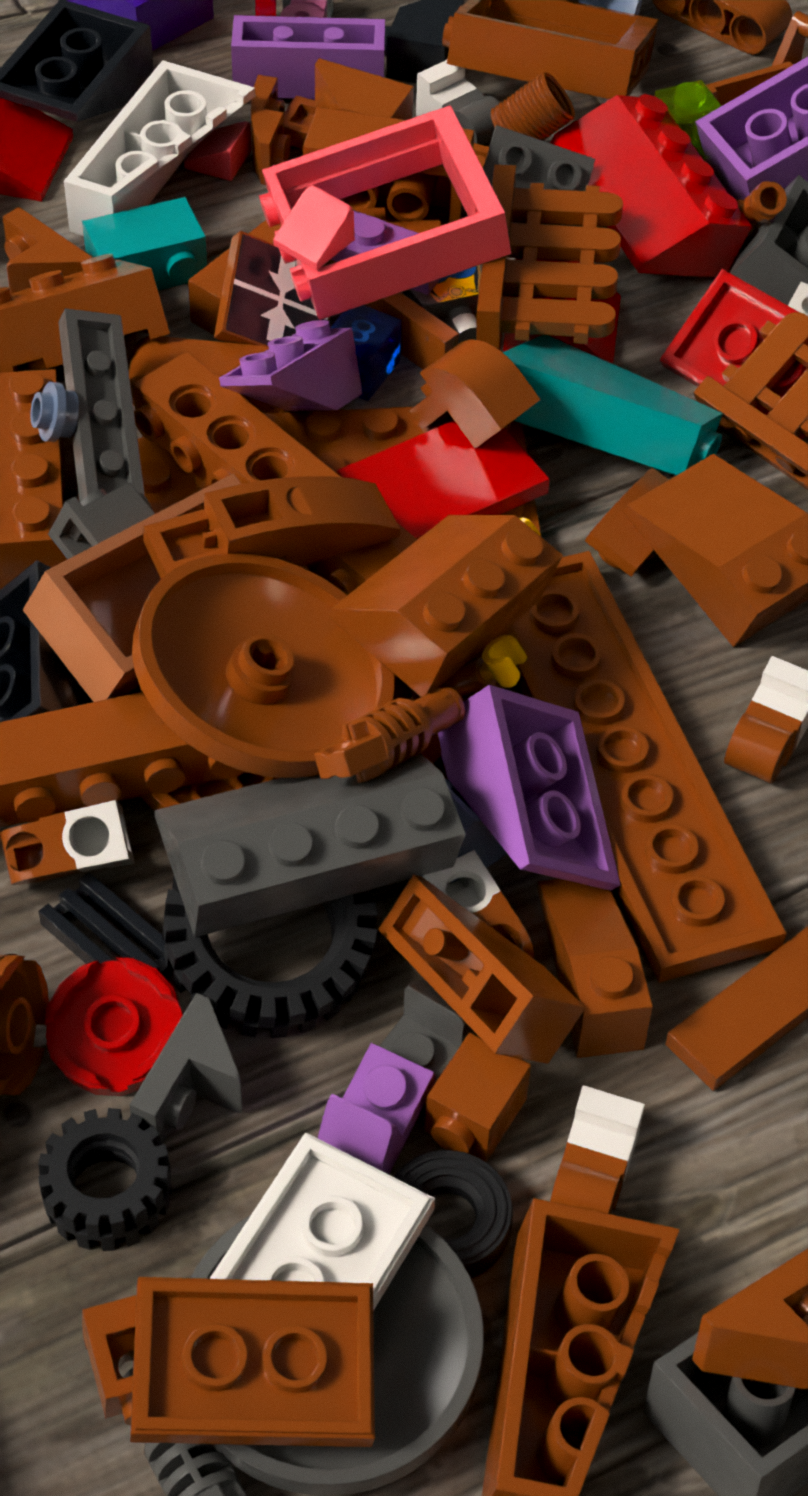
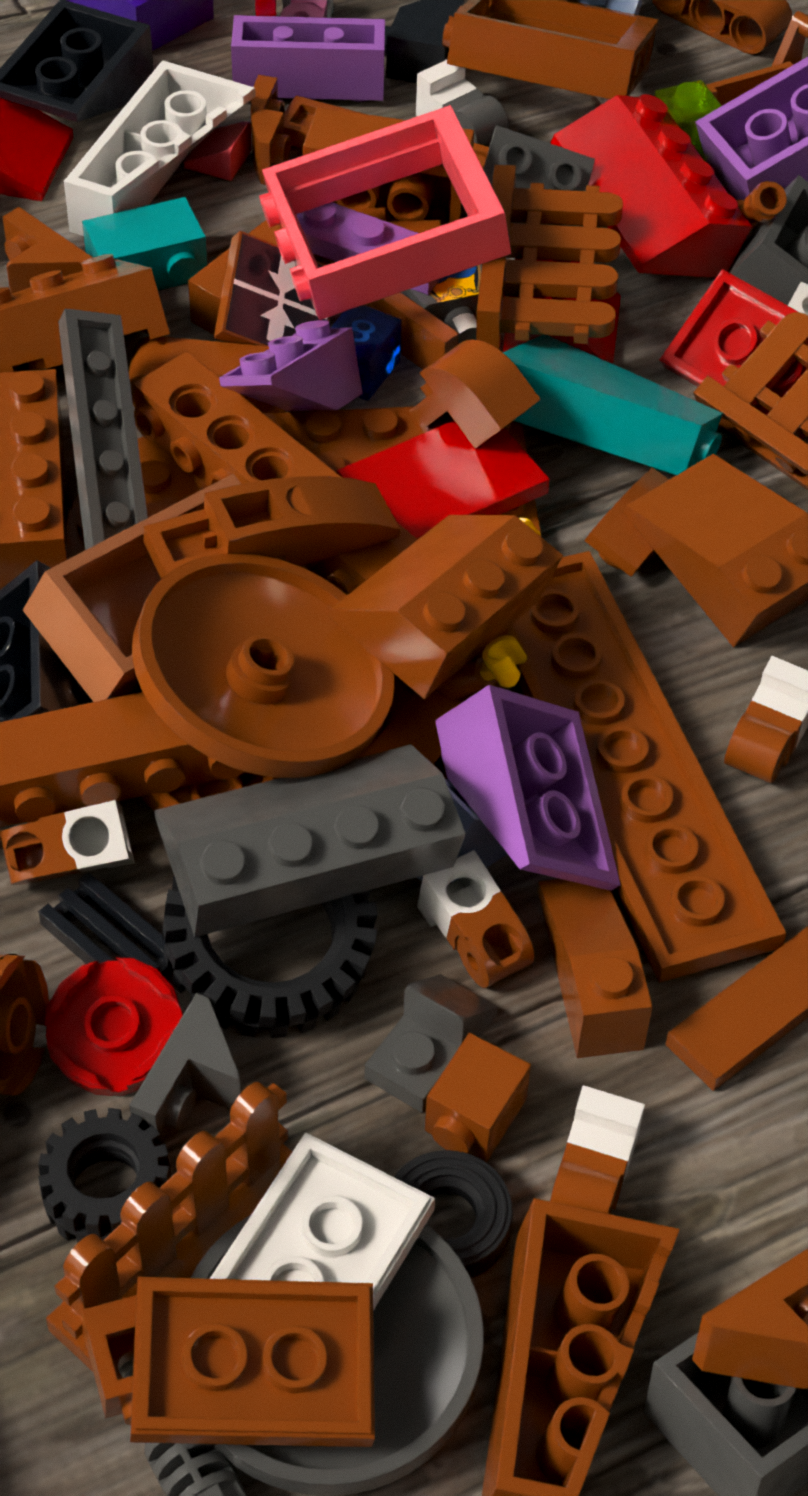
(54, 412): sand blue plate -> none
(98, 518): dark grey brick -> none
(175, 1225): none -> dark orange fence
(316, 228): coral slope -> none
(361, 92): dark orange slope -> none
(377, 1108): medium lavender slope -> none
(389, 735): dark orange hinge -> none
(481, 974): dark orange slope -> none
(535, 109): dark orange piece -> none

